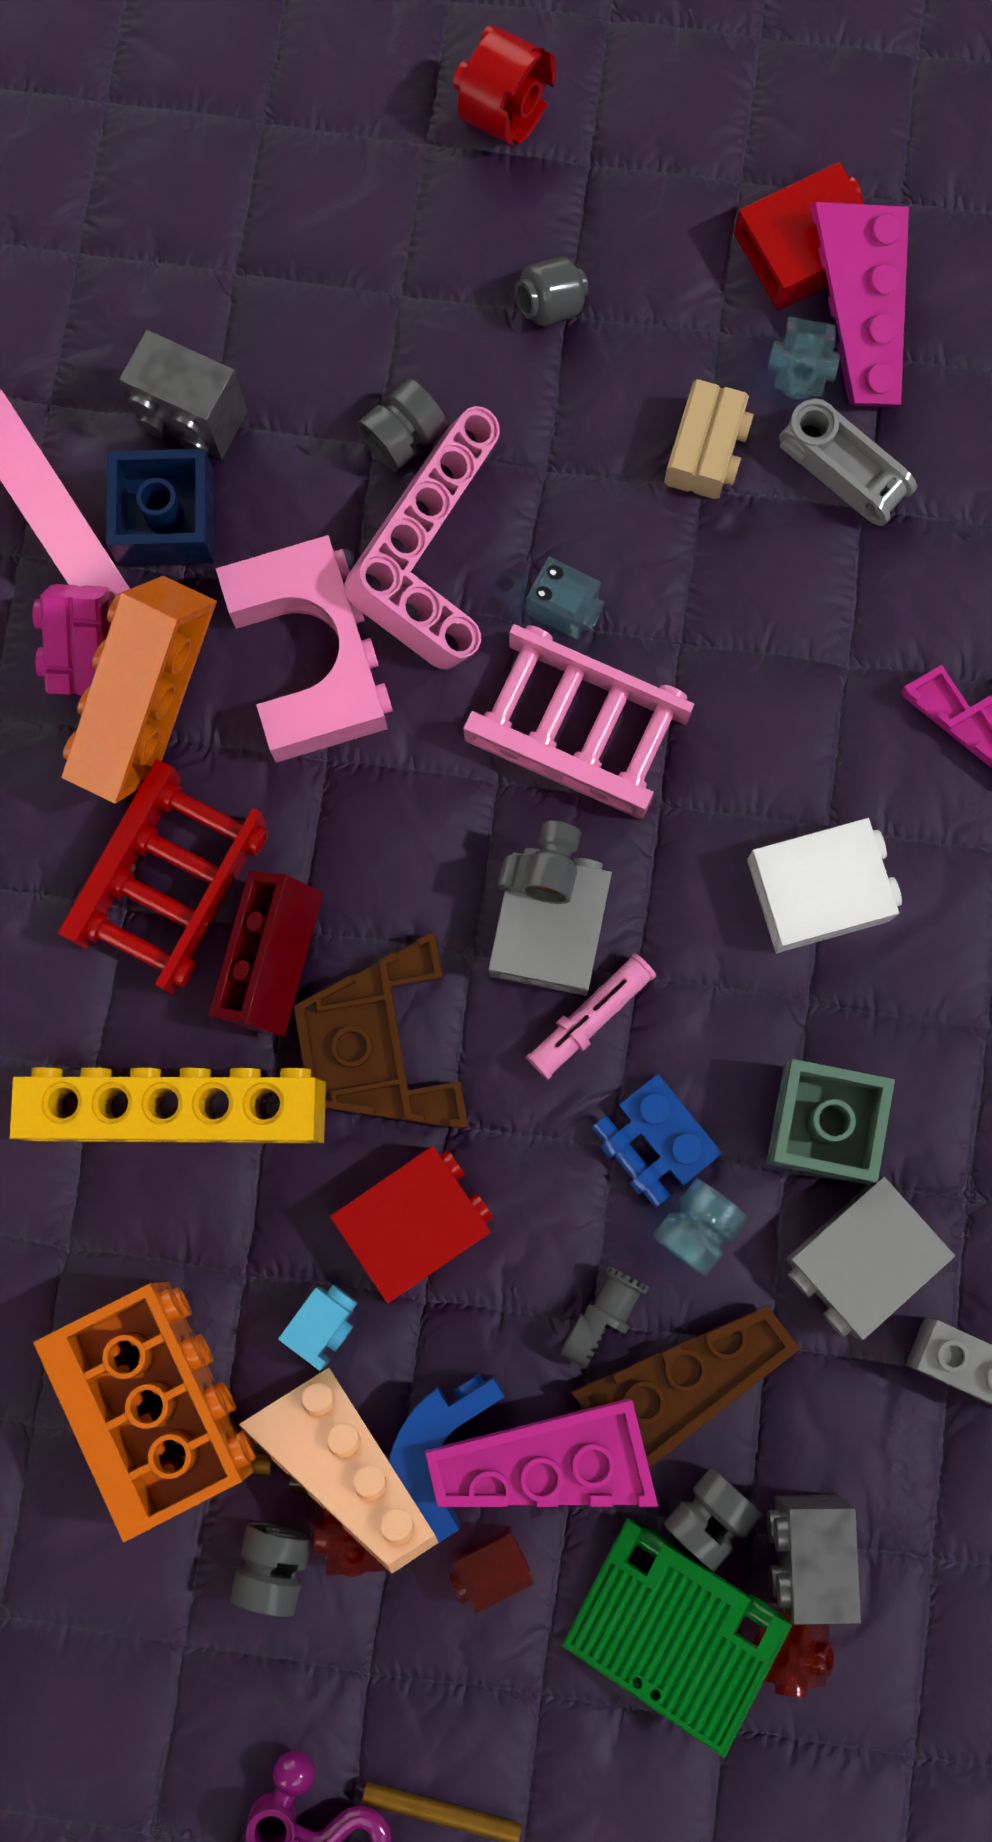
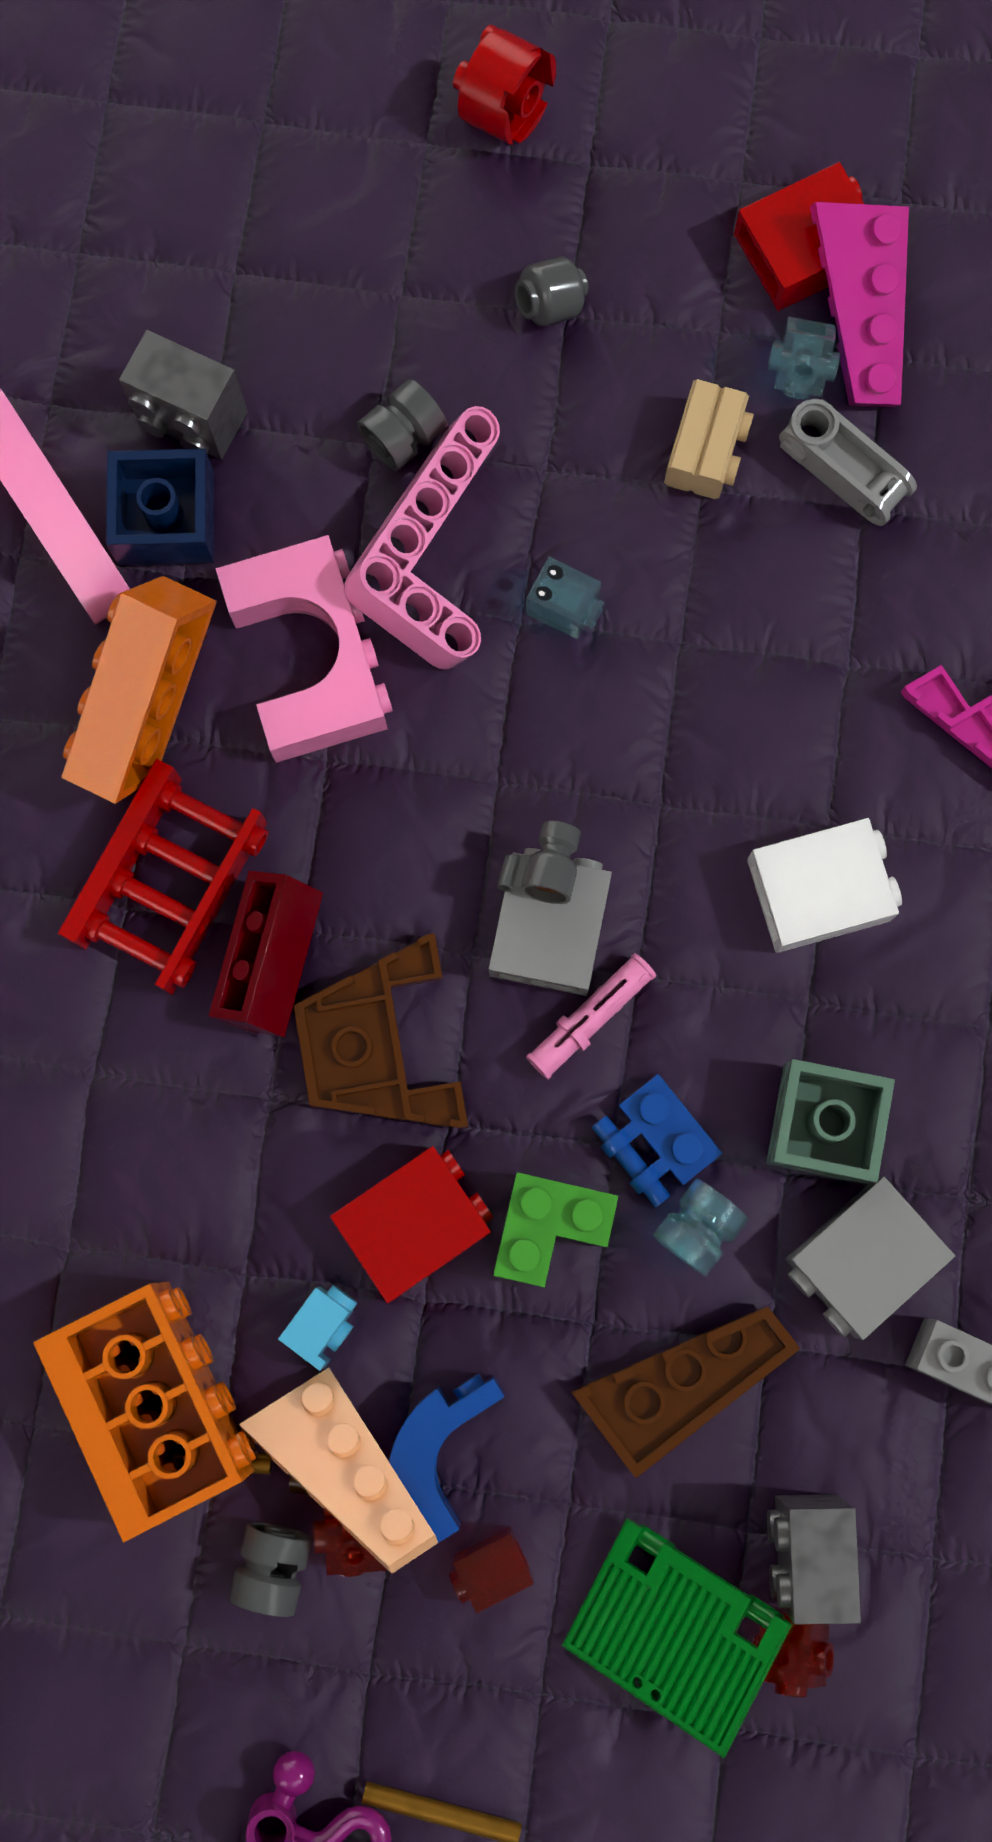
(39, 1113): yellow brick -> none
(72, 629): dark pink brick -> none
(539, 749): bright pink fence -> none
(541, 1212): none -> bright green brick
(562, 1460): dark pink wing -> none
(610, 1308): dark grey connector -> none
(733, 1517): dark grey wheel -> none

